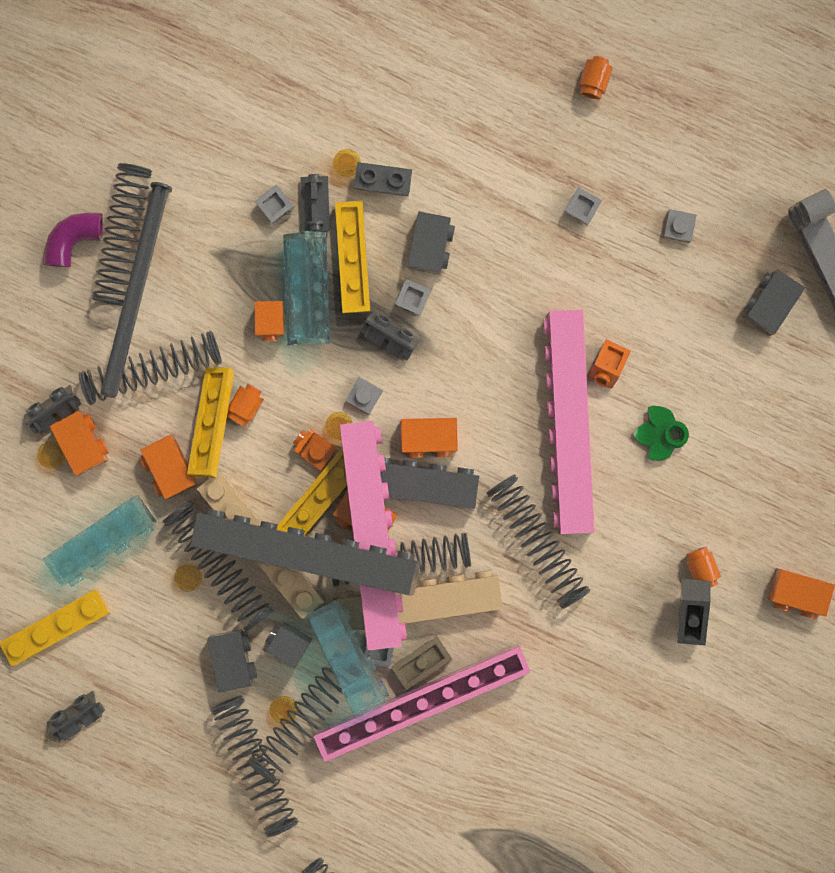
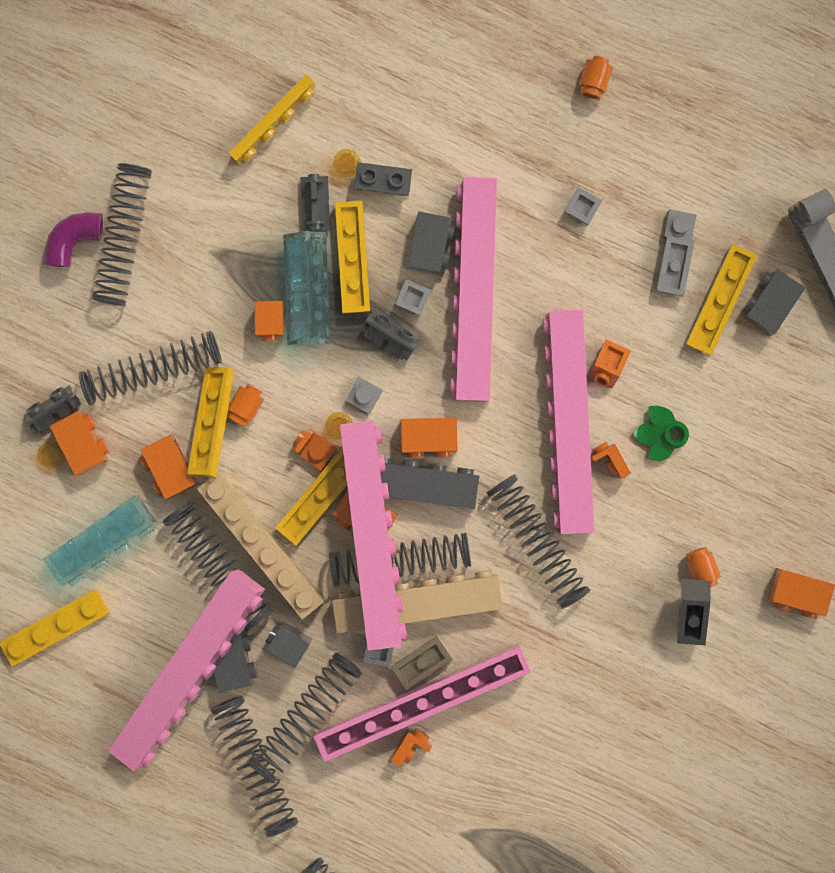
(64, 722): dark grey hinge -> none
(135, 289): dark grey axle -> none
(186, 670): none -> bright pink brick
(188, 577): clear yellow plate -> none
(274, 204): light grey plate -> none
(279, 708): clear yellow plate -> none
(281, 112): none -> yellow plate
(306, 553): dark grey brick -> none
(347, 659): clear light blue brick -> none
(405, 749): none -> orange bracket
(475, 289): none -> bright pink brick
(615, 463): none -> orange bracket
(674, 266): none -> light grey plate
(721, 299): none -> yellow plate

